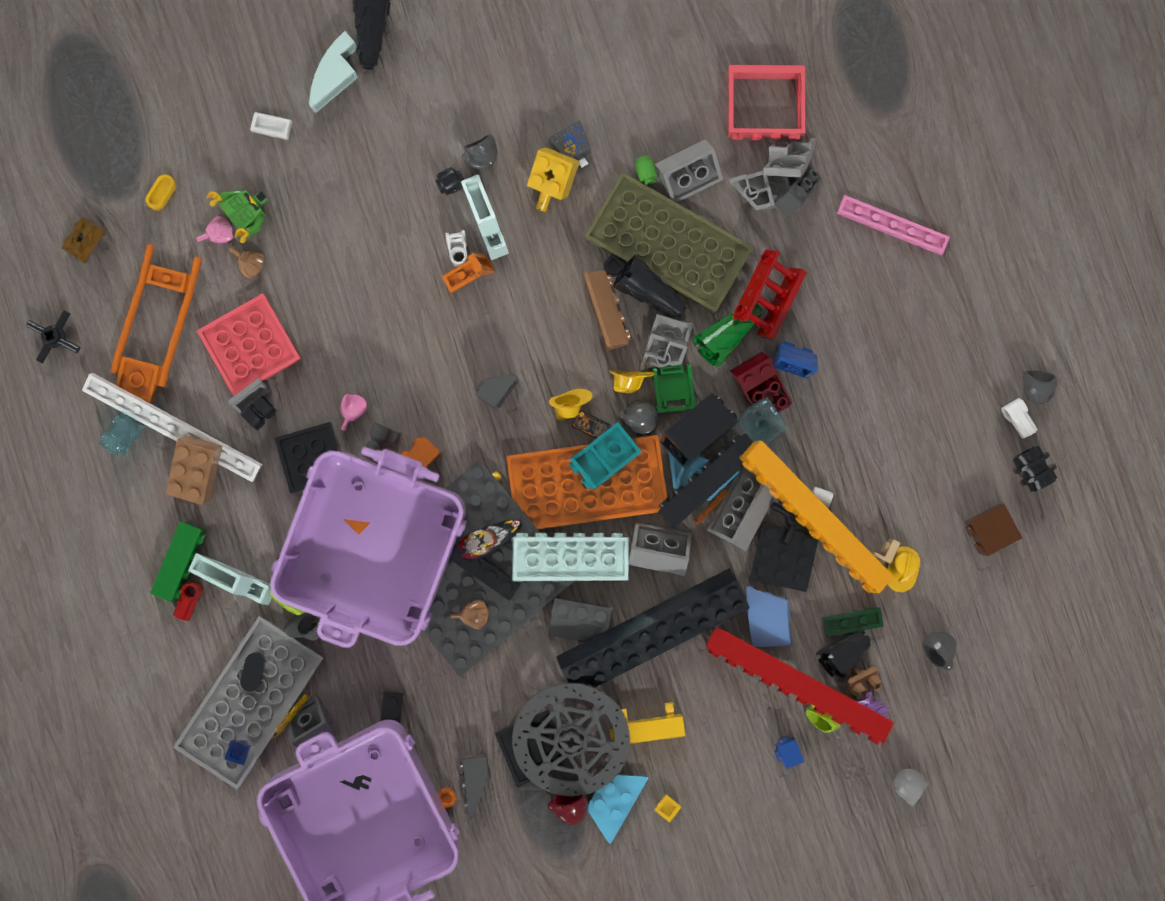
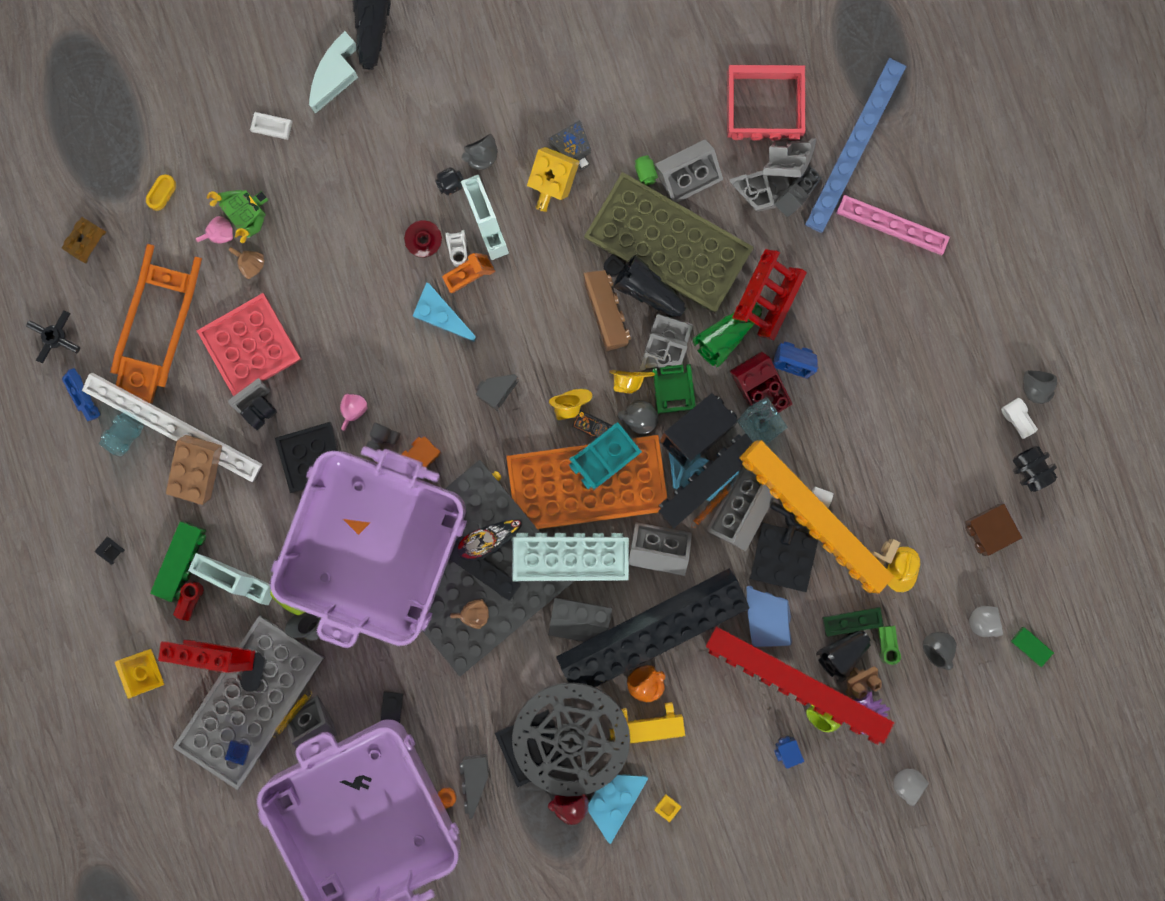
(82, 400): none -> blue hinge
(109, 550): none -> black window
(139, 673): none -> yellow bracket
(207, 656): none -> red panel
(418, 231): none -> dark red dish
(436, 311): none -> medium azure wing
(646, 683): none -> orange piece
(855, 145): none -> medium blue plate
(888, 642): none -> bright green piece
(986, 621): none -> light grey helmet
(1032, 647): none -> green tile

